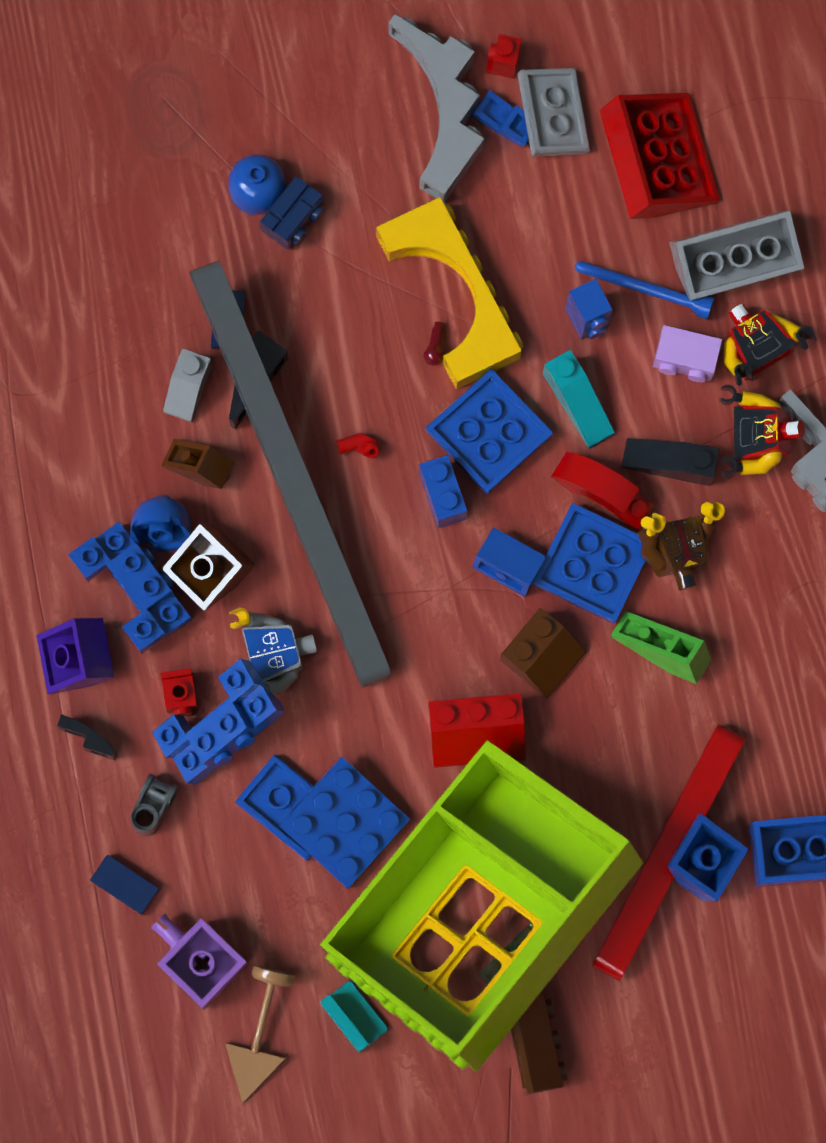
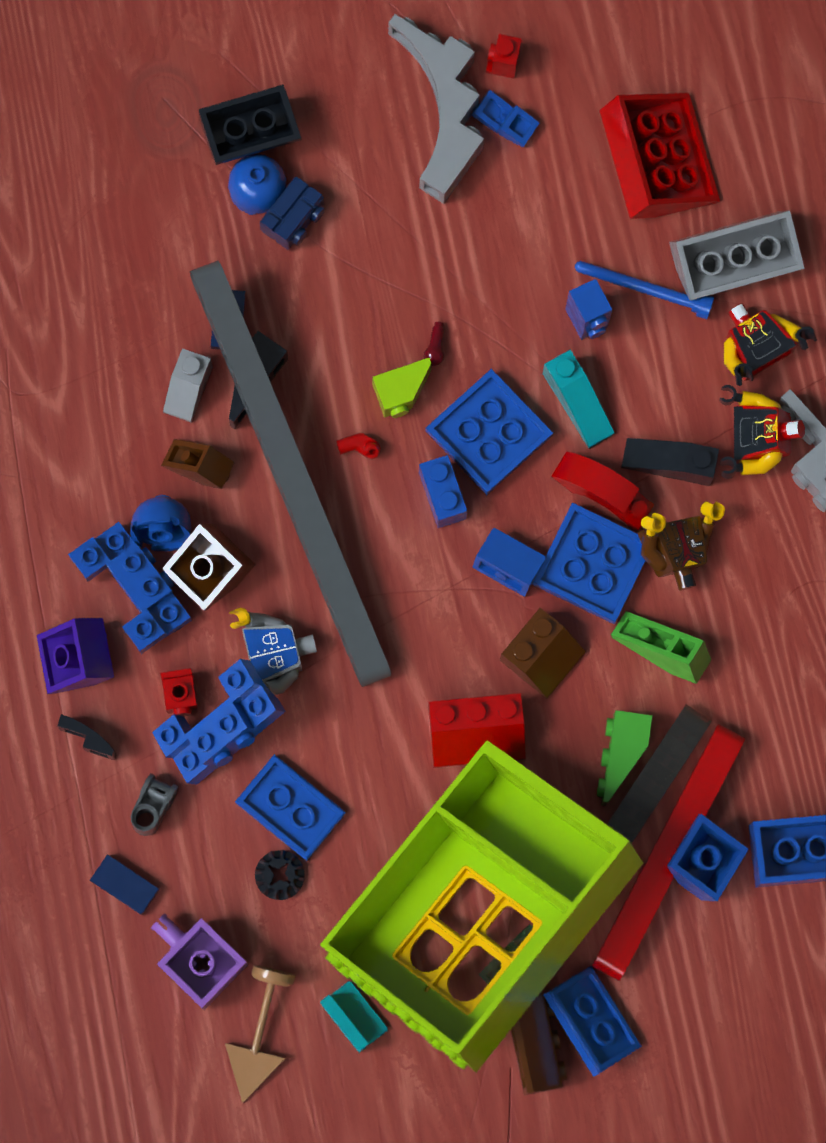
(249, 124): none -> black slope
(281, 889): none -> black gear
(344, 822): blue plate -> none
(400, 387): none -> lime slope
(432, 234): yellow arch -> none
(553, 112): light grey tile -> none
(592, 1021): none -> blue tile
(628, 741): none -> bright green slope
(659, 773): none -> clear smoke beam
(687, 354): lavender brick -> none

